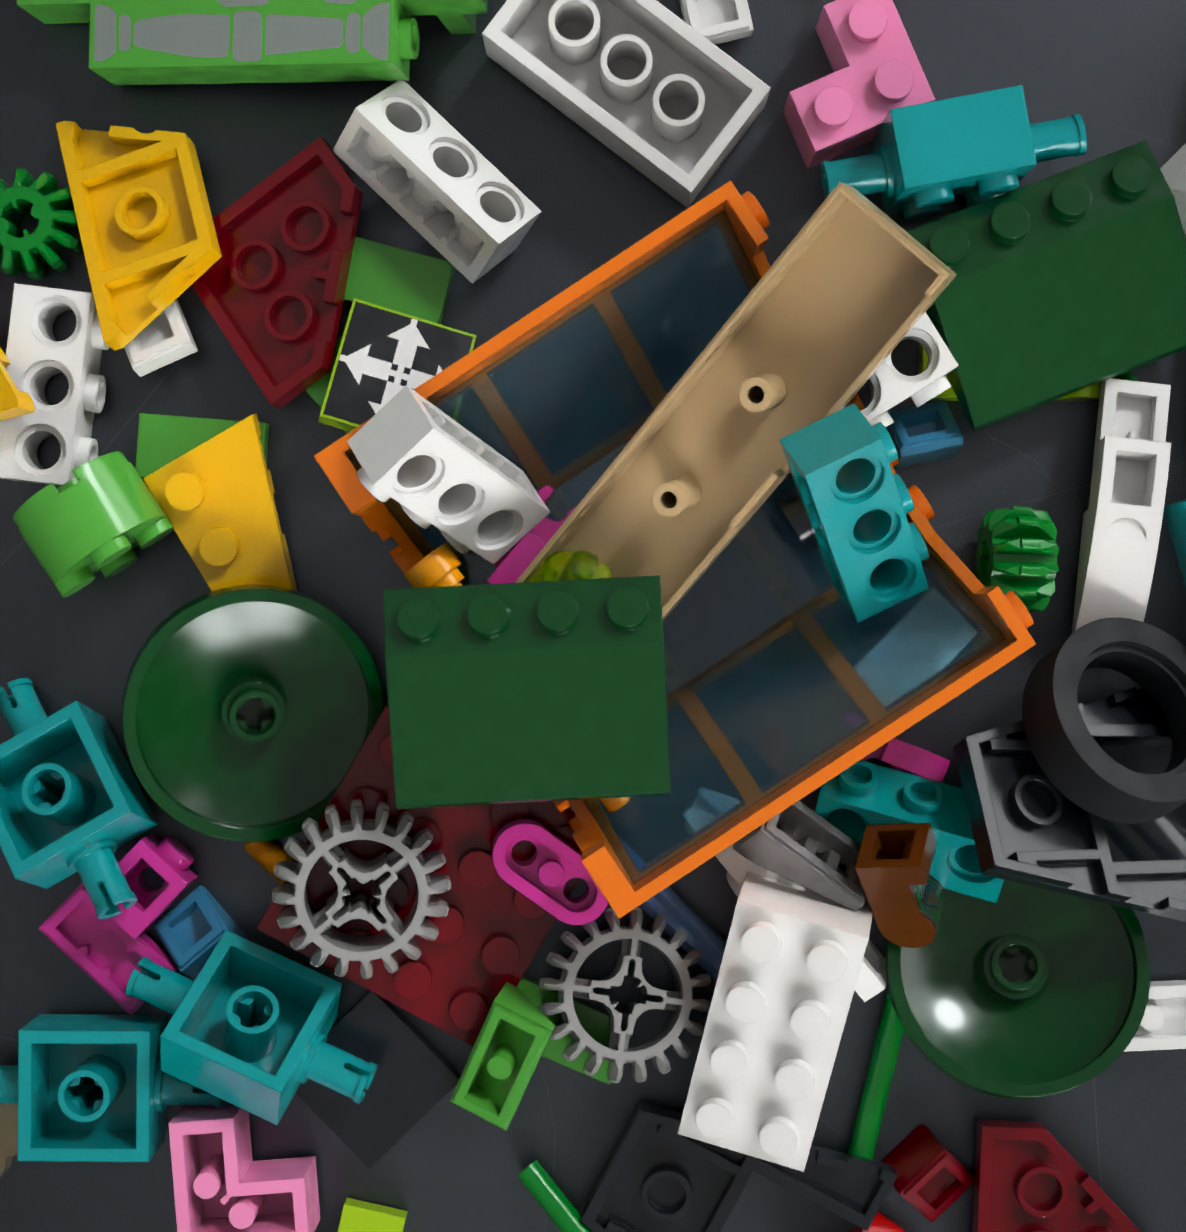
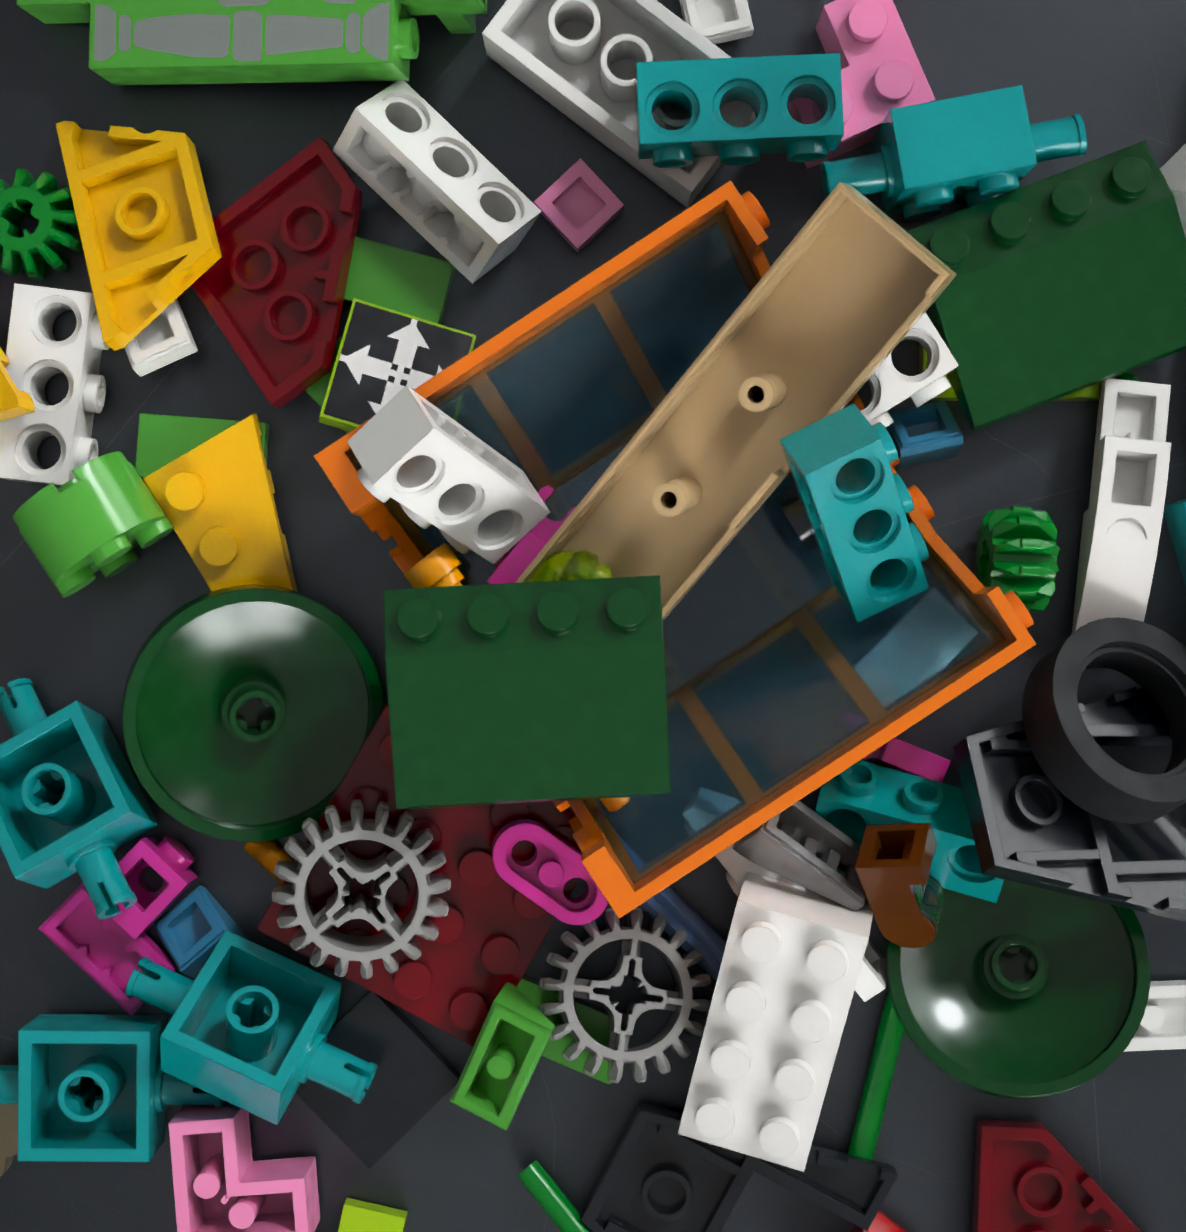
(579, 205): none -> bright pink plate
(760, 82): none -> teal brick
(928, 1173): dark red slope -> none

